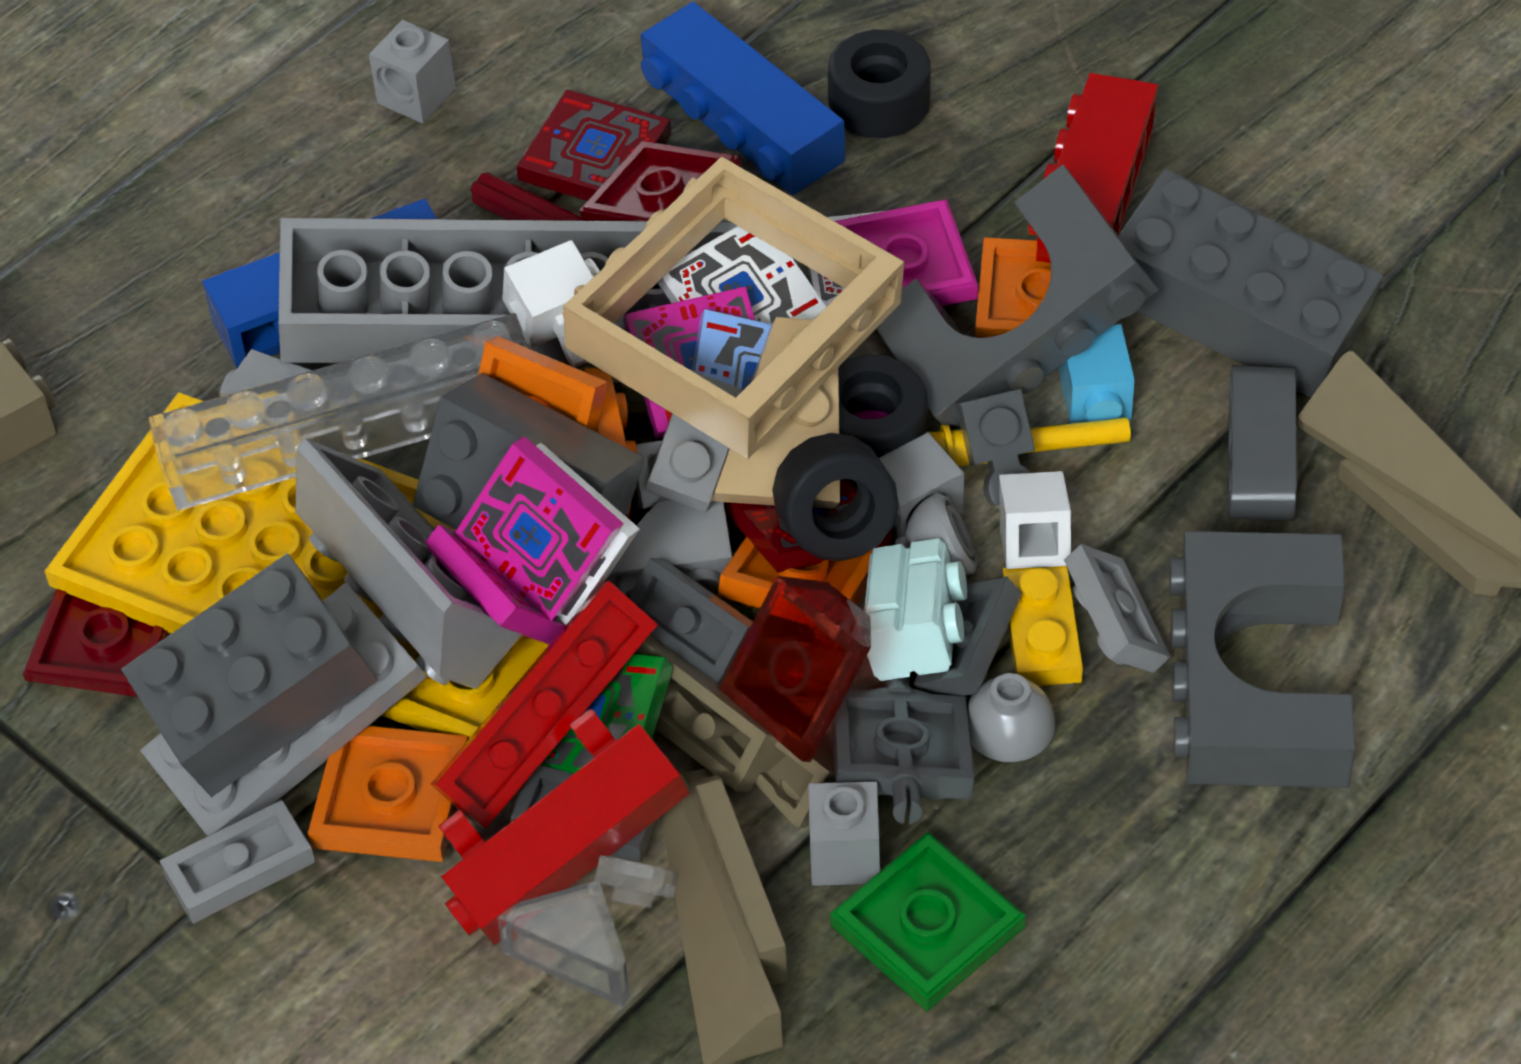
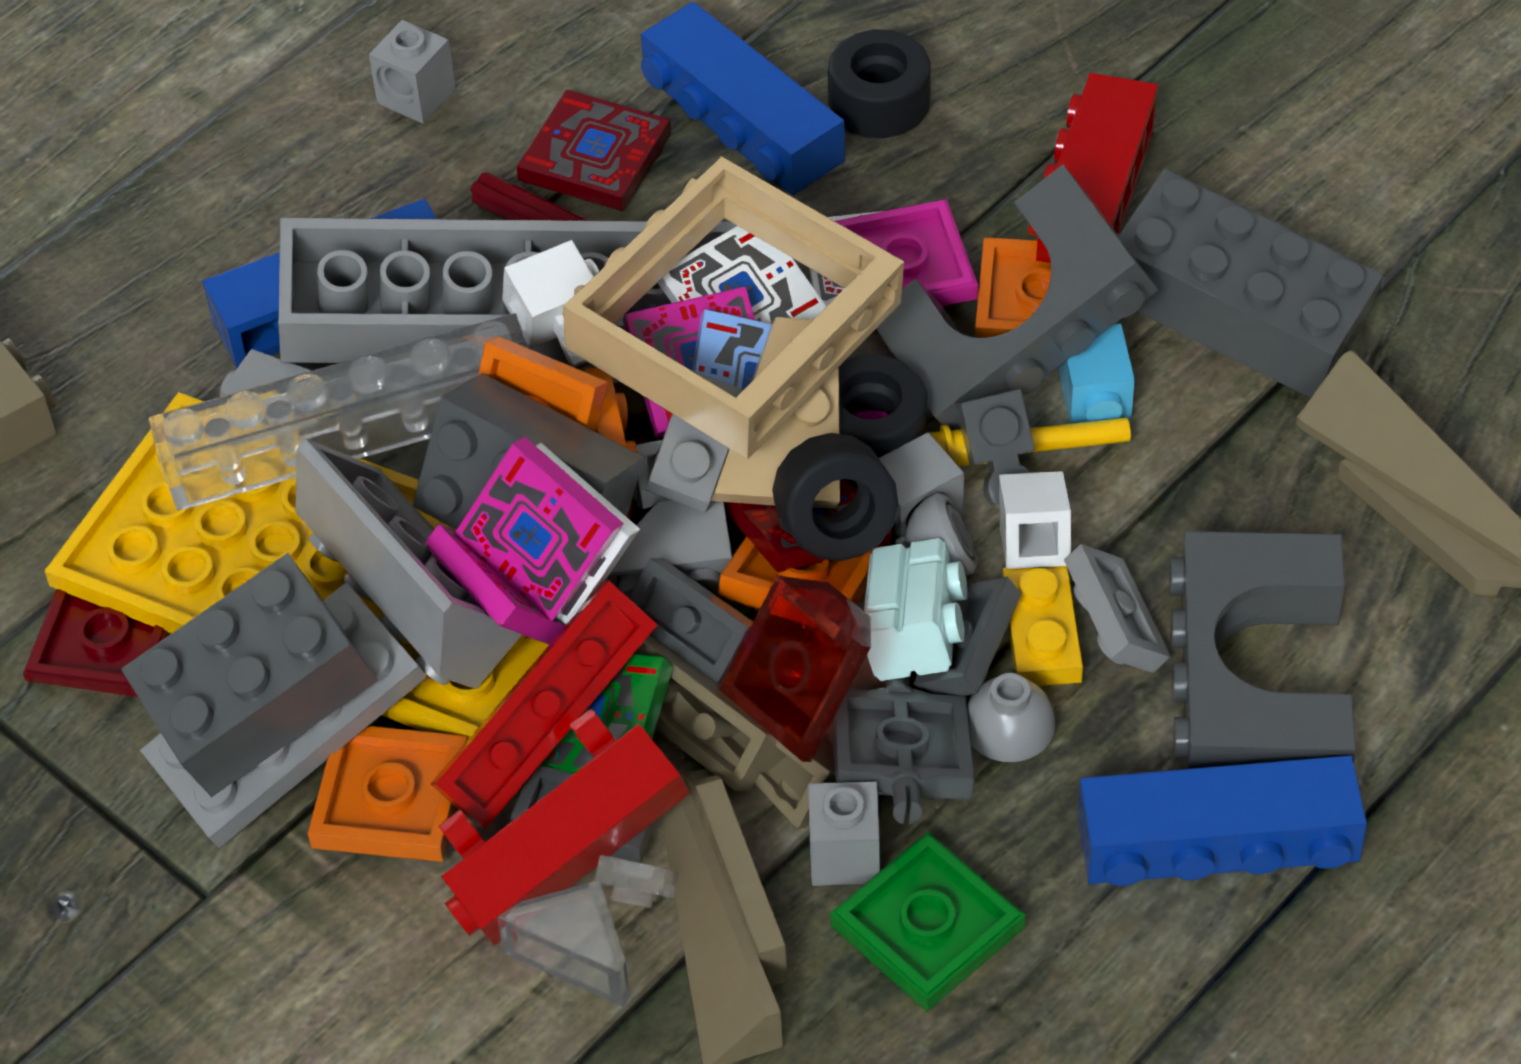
(237, 861): light grey plate -> none
(648, 182): dark red tile -> none
(1221, 820): none -> blue brick
(1262, 443): dark grey beam -> none

